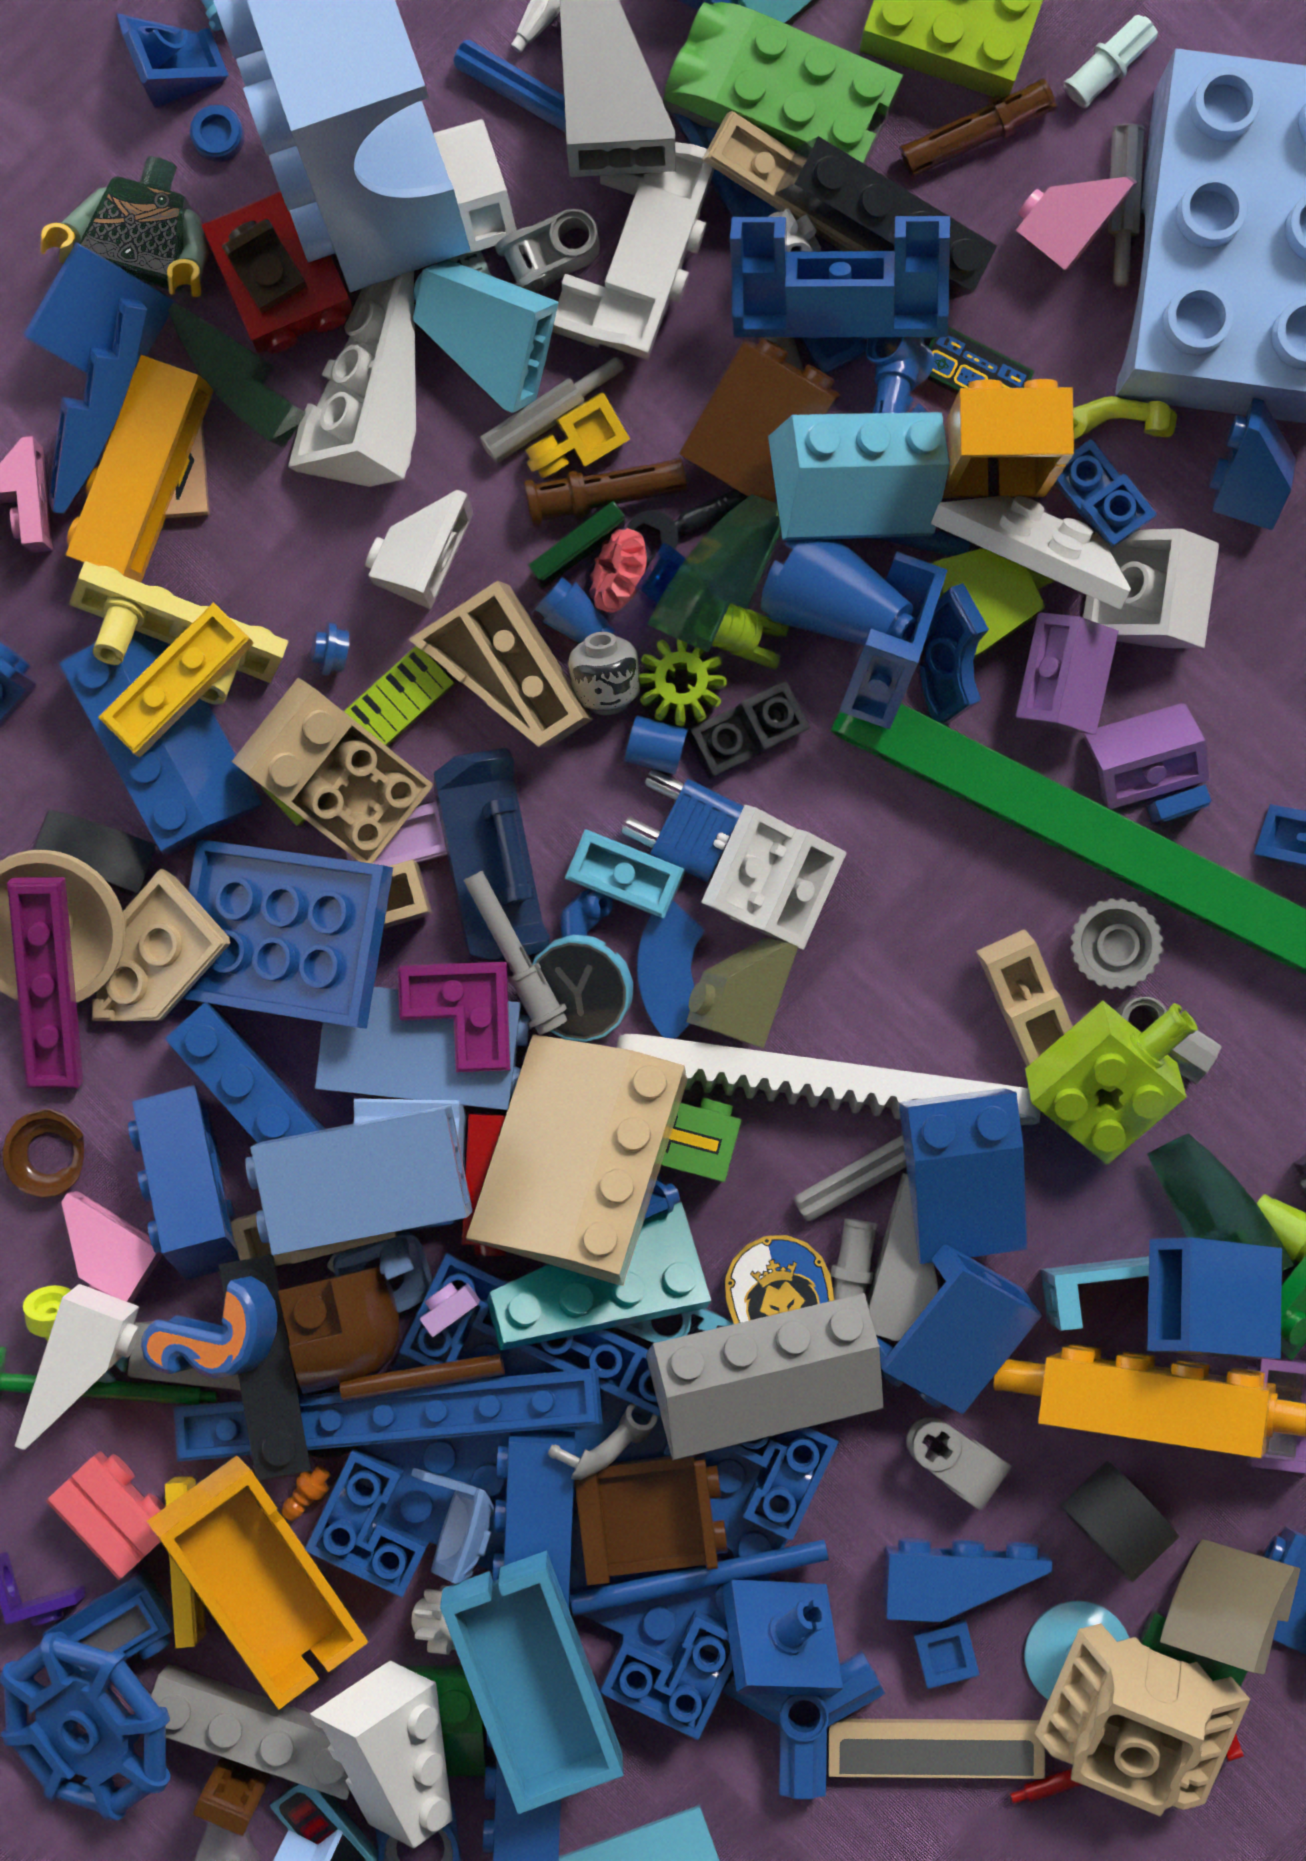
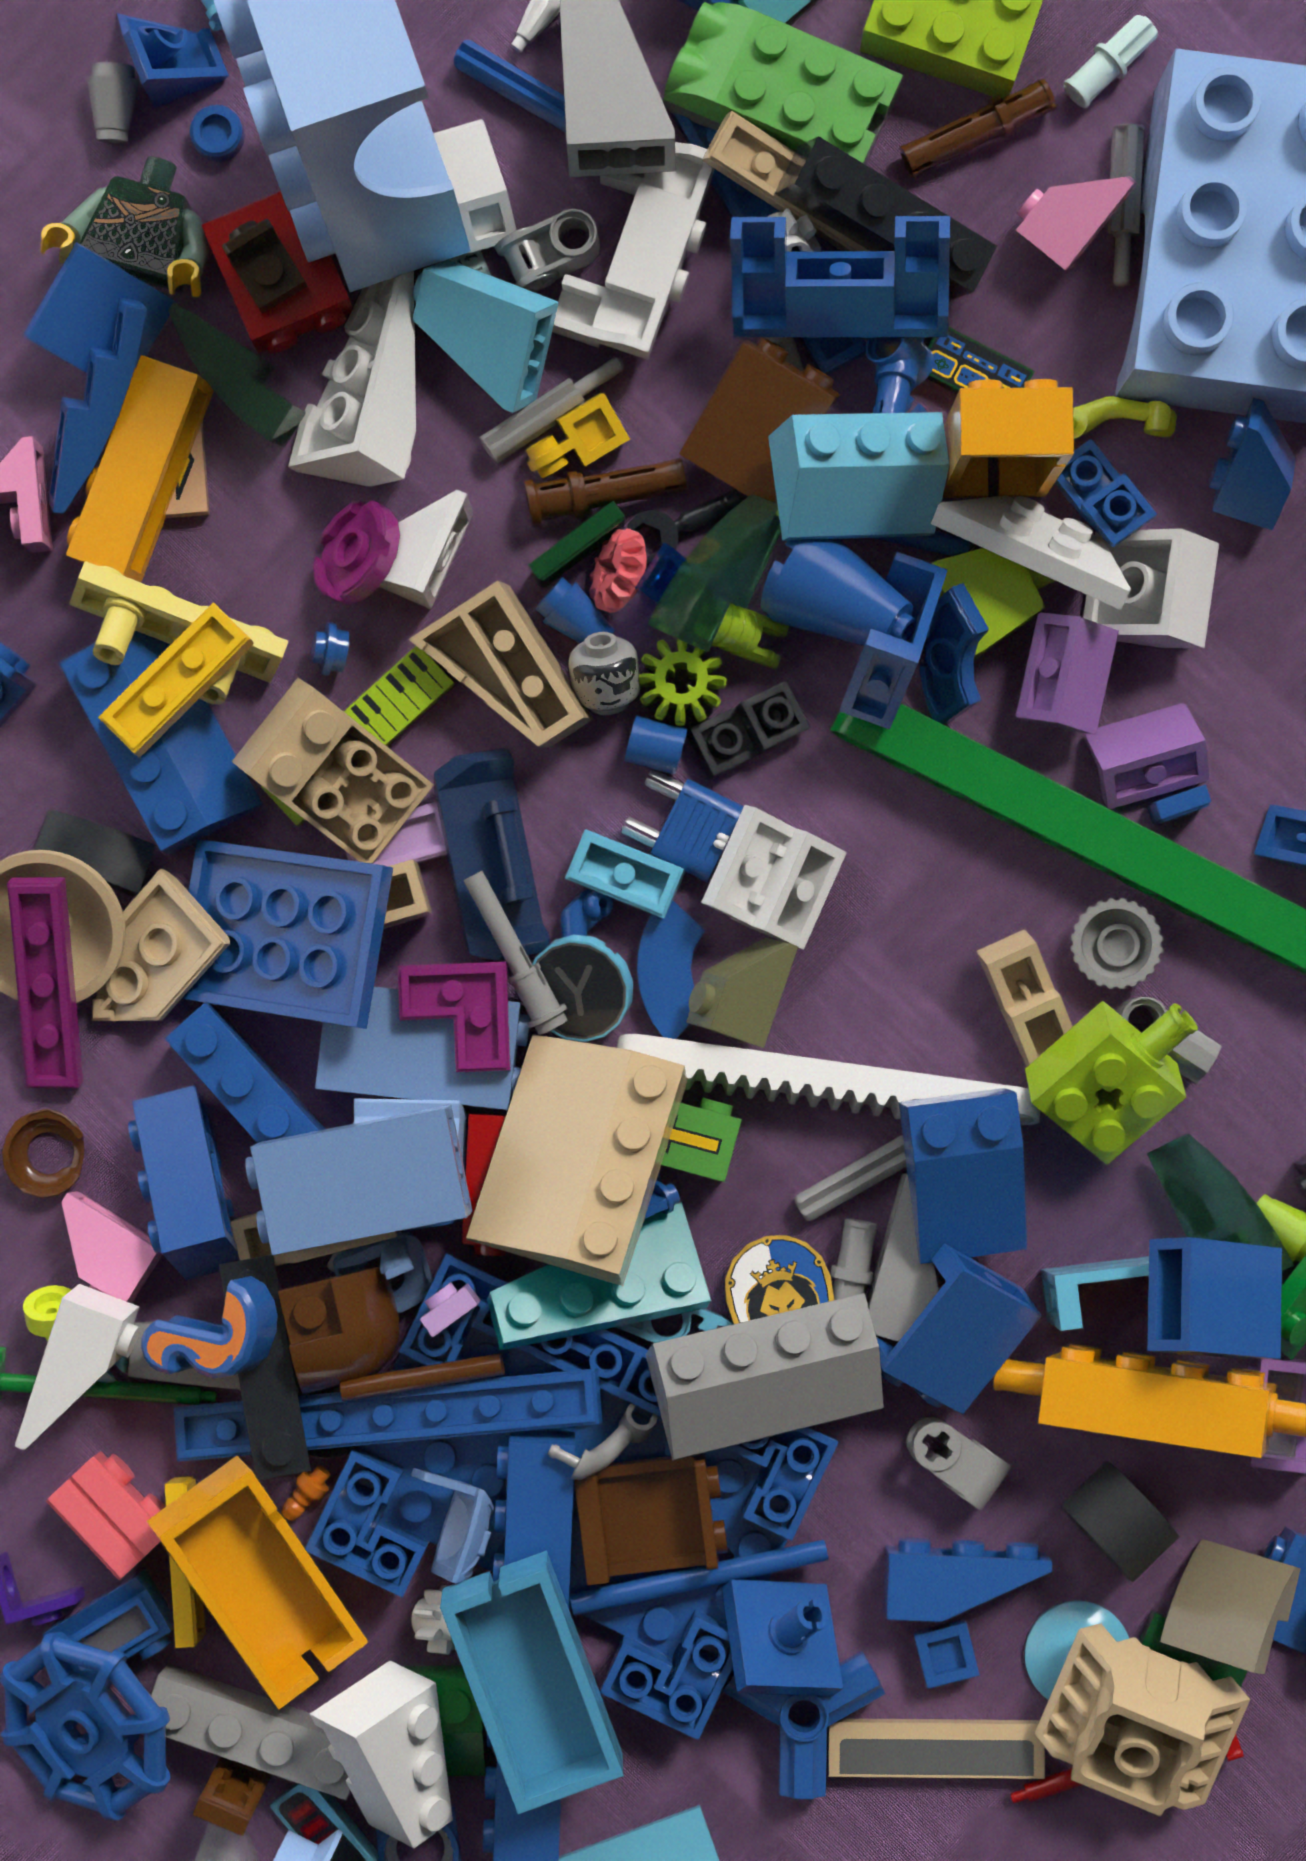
(112, 100): none -> light grey cone
(357, 552): none -> magenta tile

